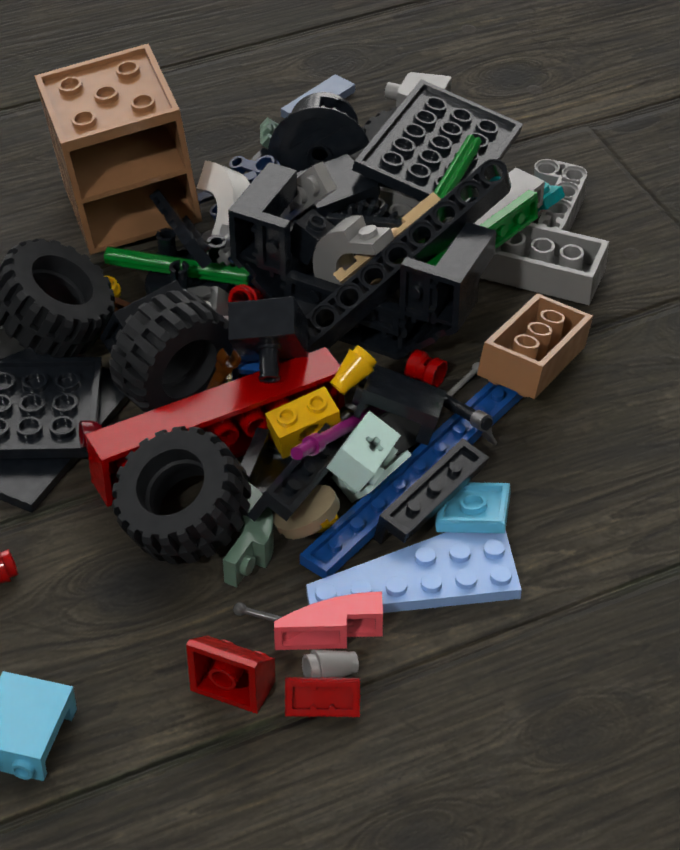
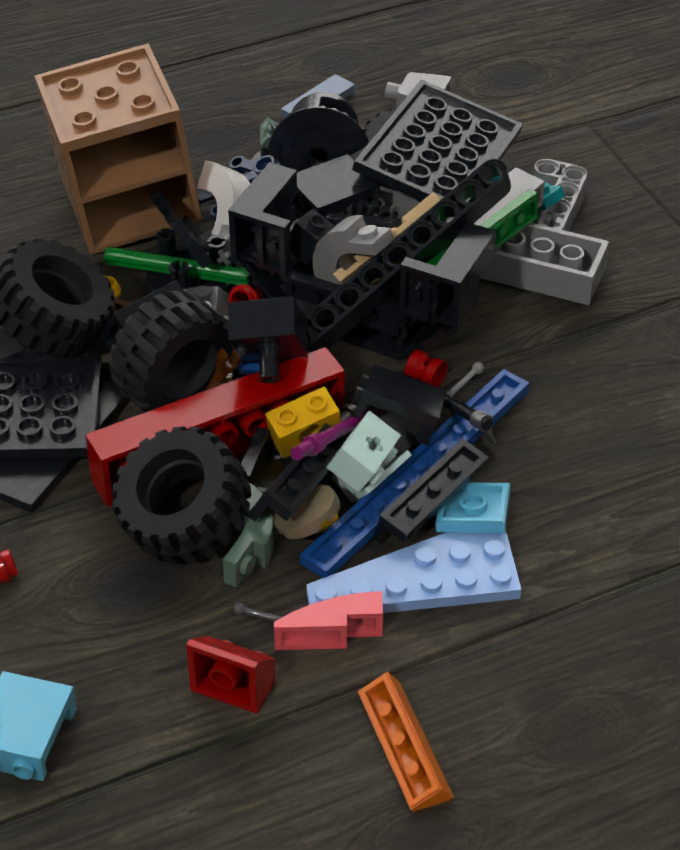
(86, 427): dark red hinge -> none
(311, 189): light grey plate -> none
(322, 697): red plate -> none
(329, 663): light grey cone -> none
(353, 369): yellow cone -> none
(404, 743): none -> orange slope
(458, 166): green axle -> none
(534, 345): medium nougat brick -> none

